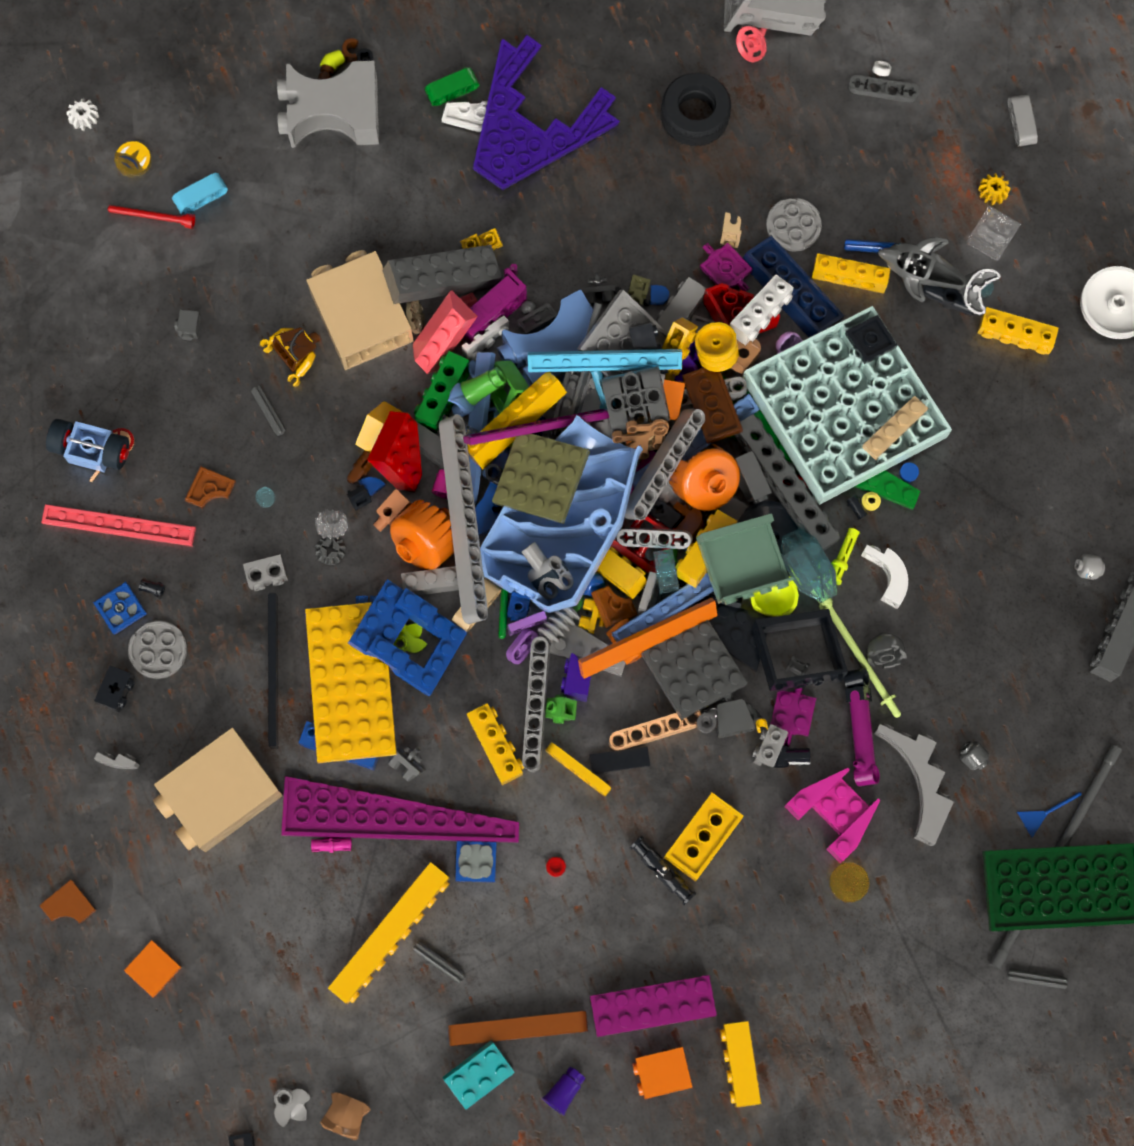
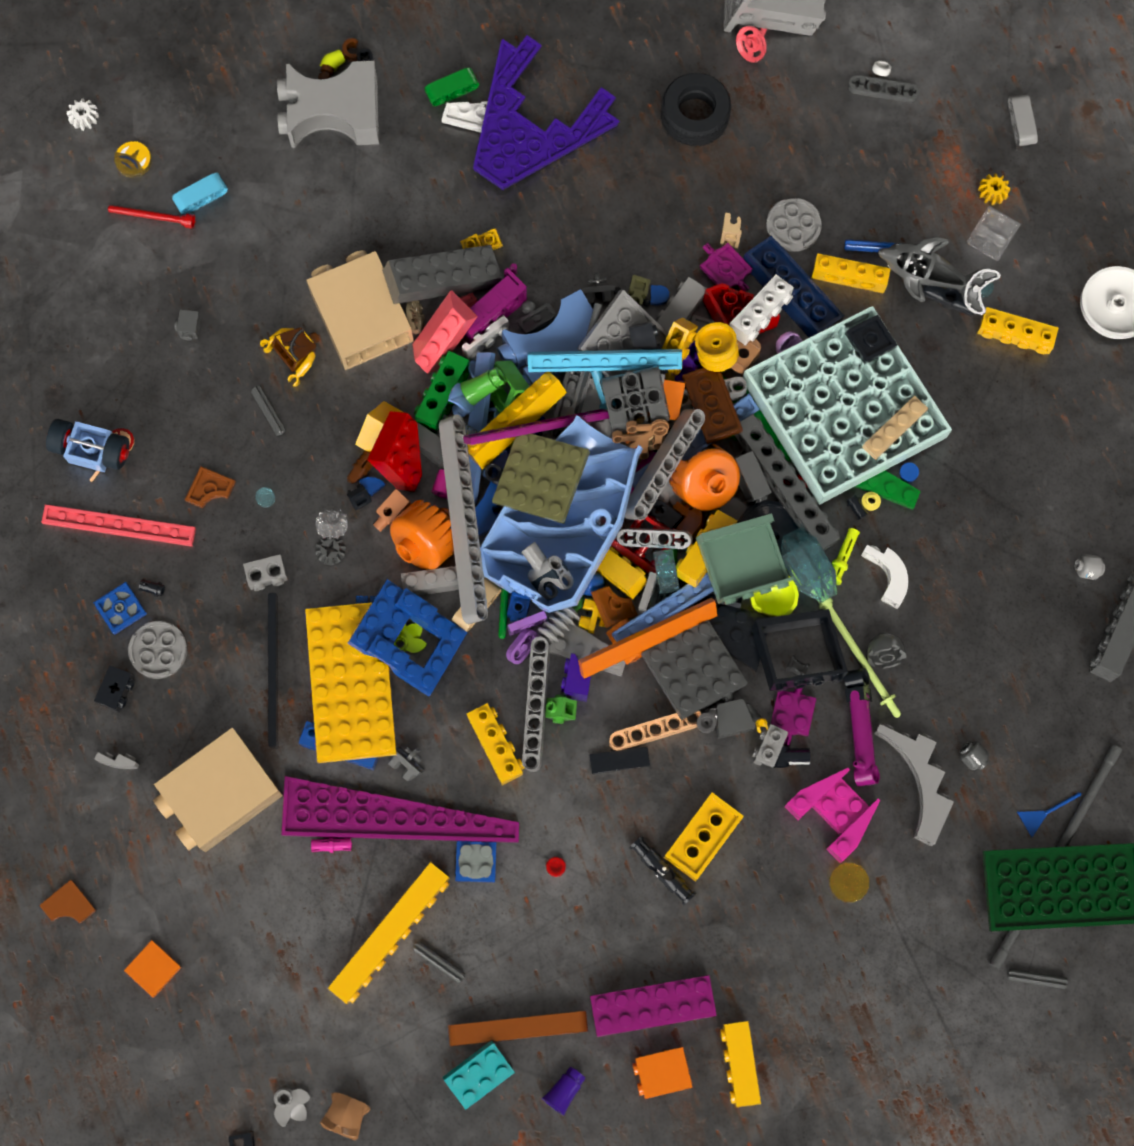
(578, 769): yellow beam -> none

